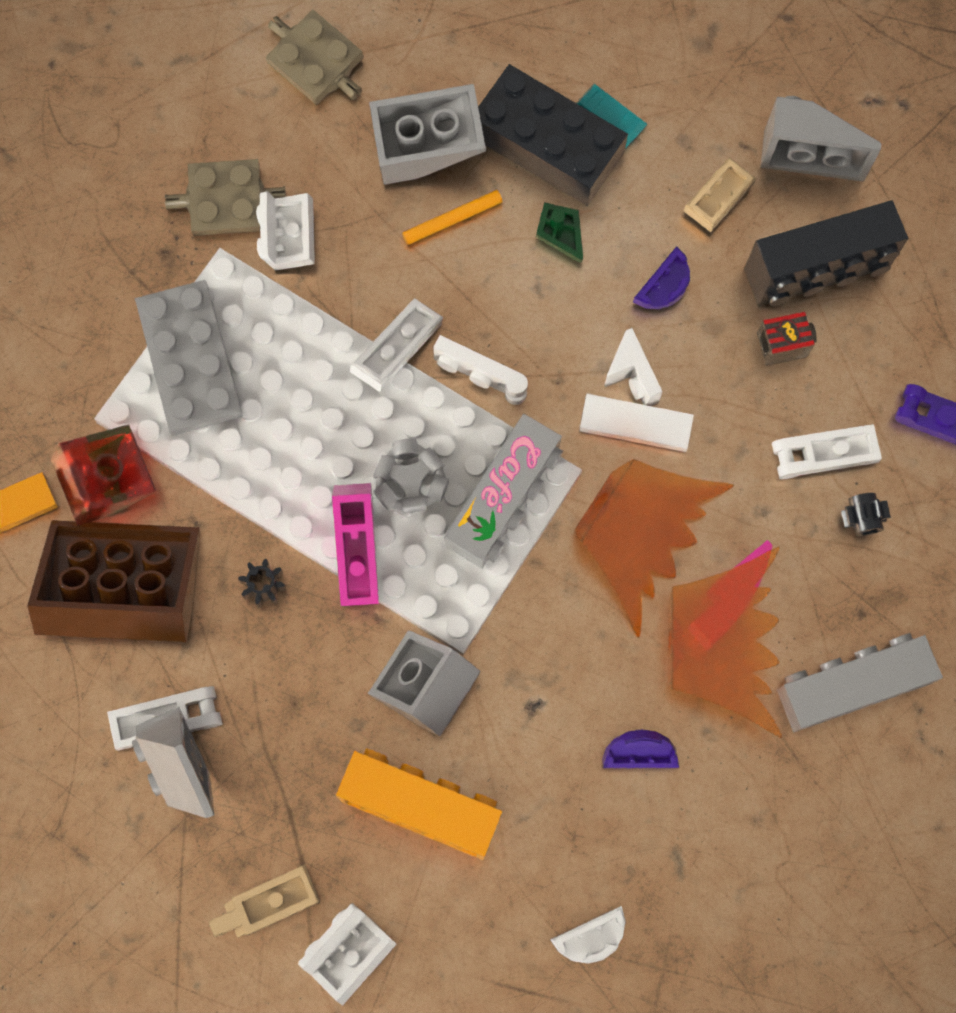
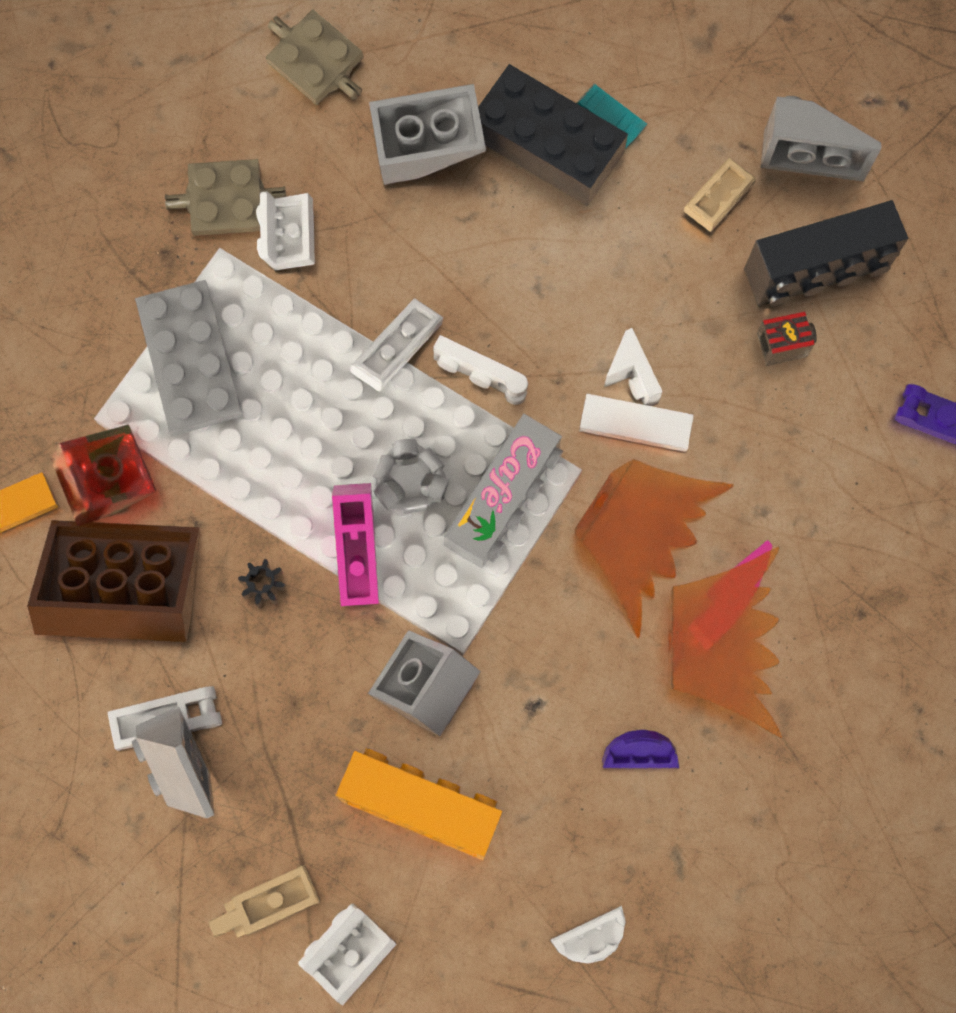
(452, 217): light orange bar -> none
(561, 230): dark green piece -> none
(666, 284): dark purple plate -> none
(827, 451): white plate -> none
(858, 683): light grey brick -> none
(866, 514): black gear -> none

